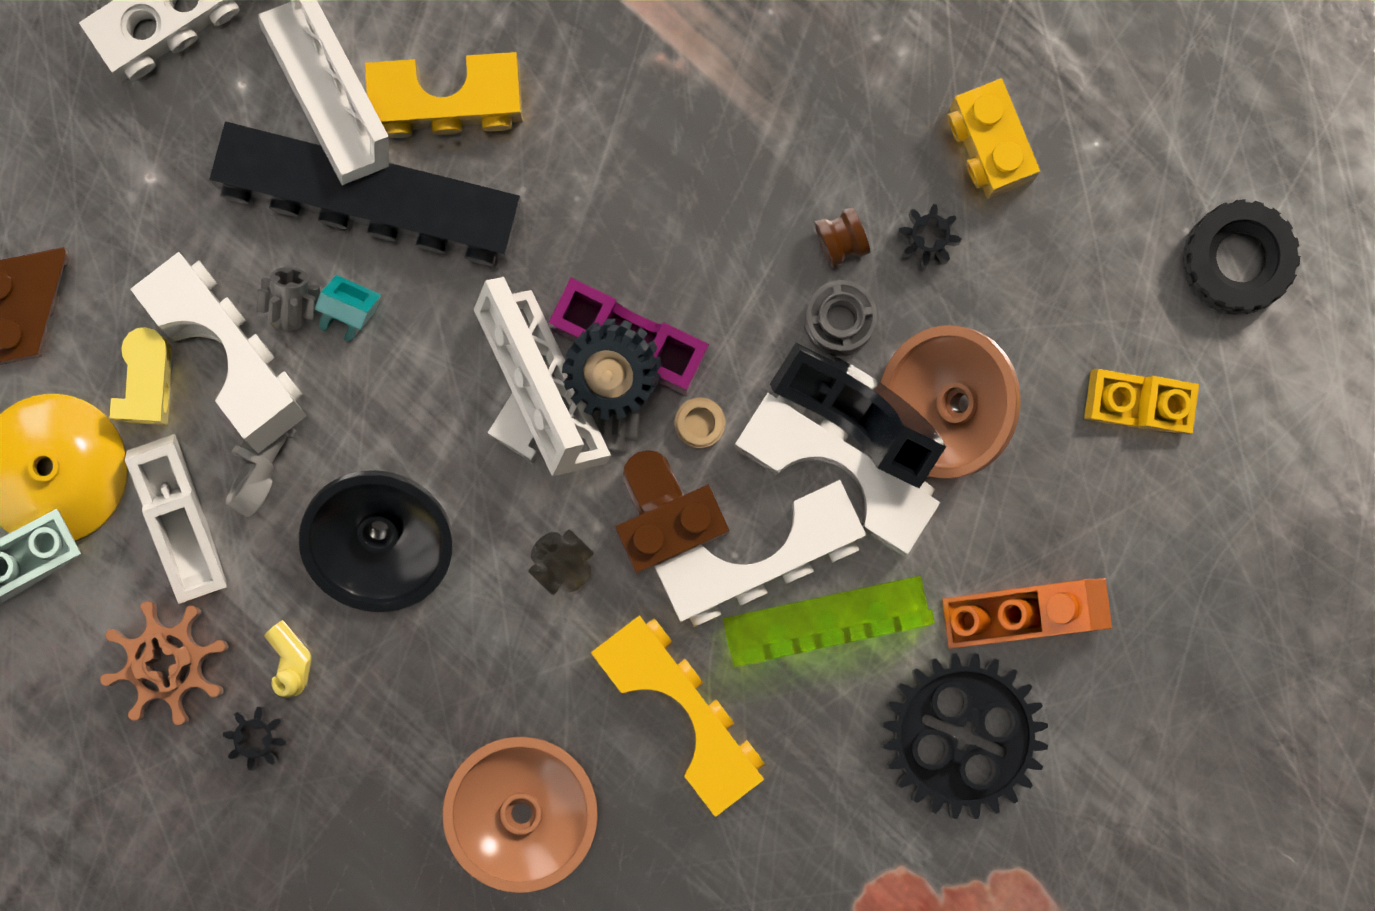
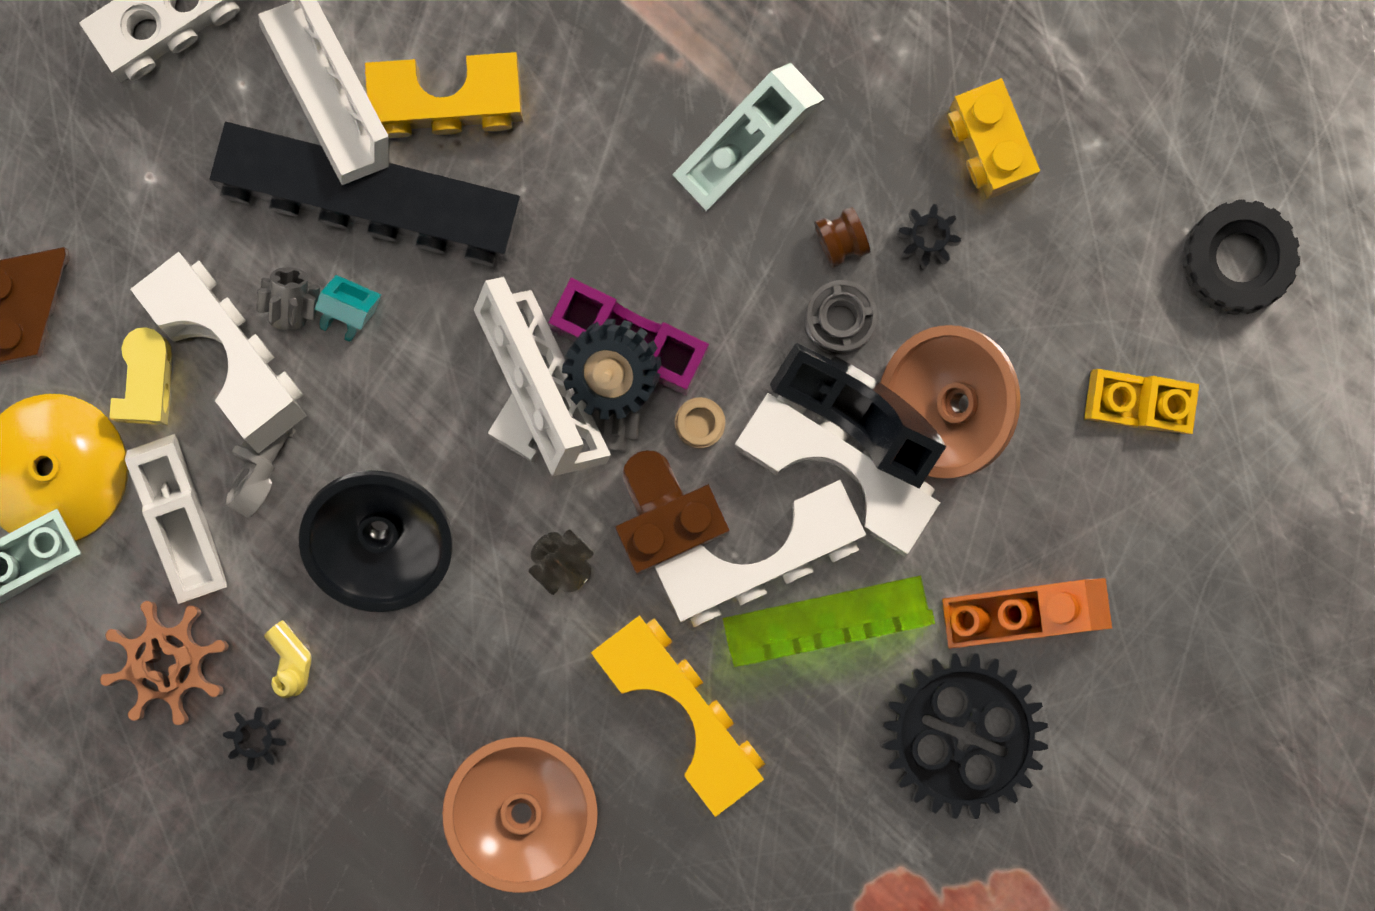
(748, 135): none -> light aqua slope

